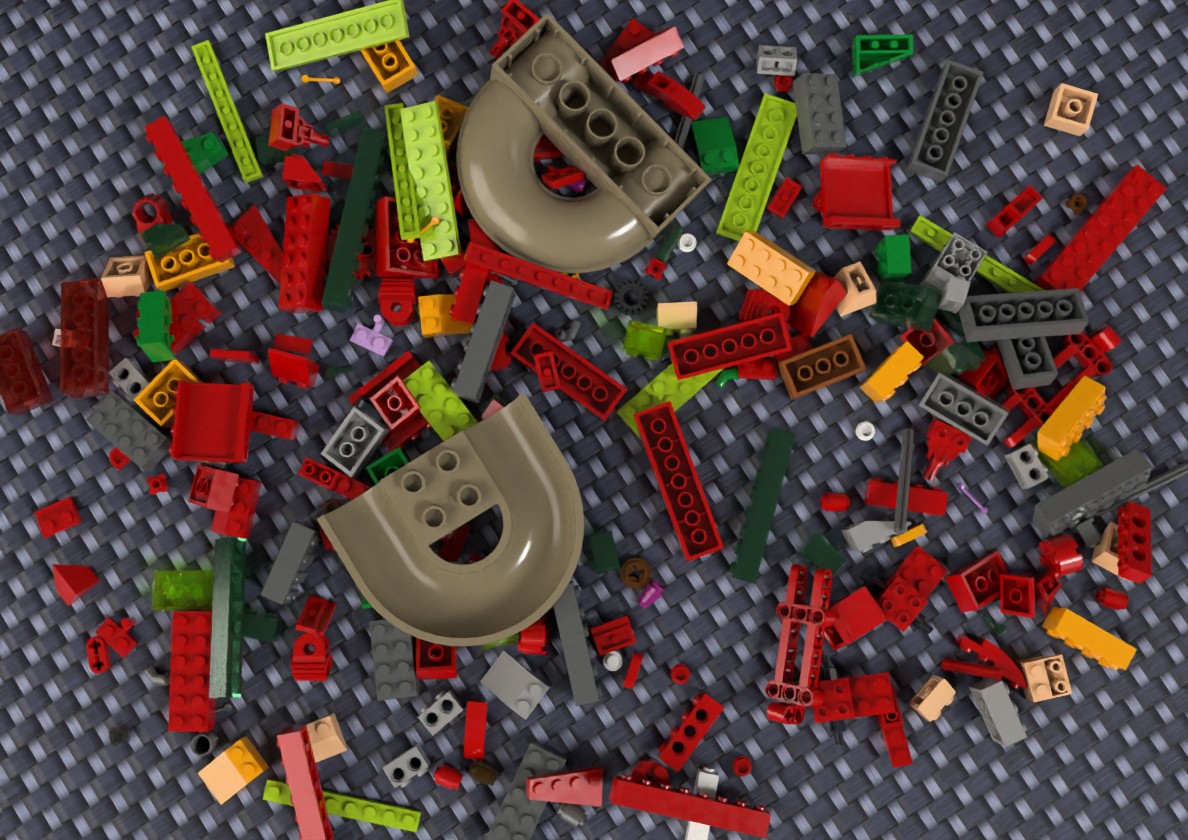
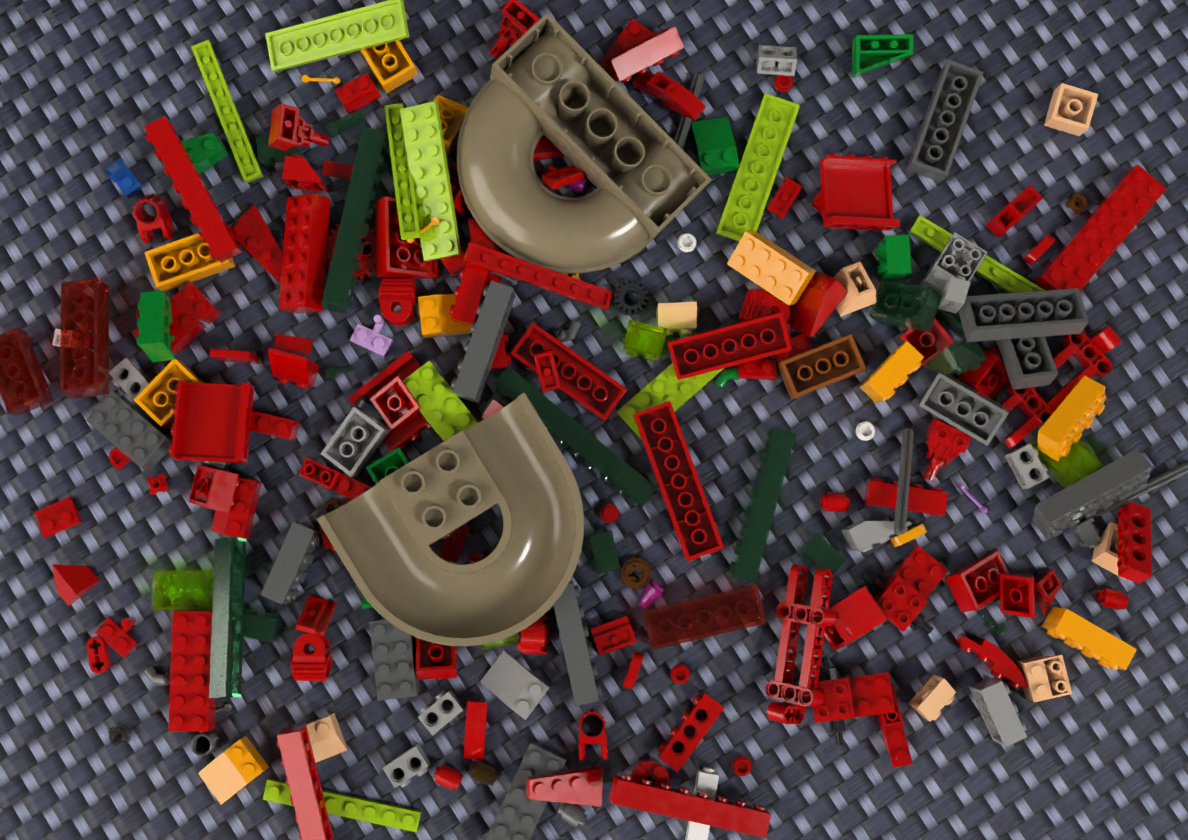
(123, 177): none -> blue slope
(126, 276): light nougat slope -> none
(164, 238): clear green slope -> none
(358, 93): none -> red plate
(579, 440): none -> clear green brick
(599, 739): none -> red piece
(609, 513): none -> red plate
(613, 661): white plate -> none
(656, 273): red plate -> none
(670, 243): clear green pin -> none
(703, 616): none -> clear red brick
(819, 113): dark grey brick -> none
(971, 668): red axle -> none
(1060, 556): red brick -> none

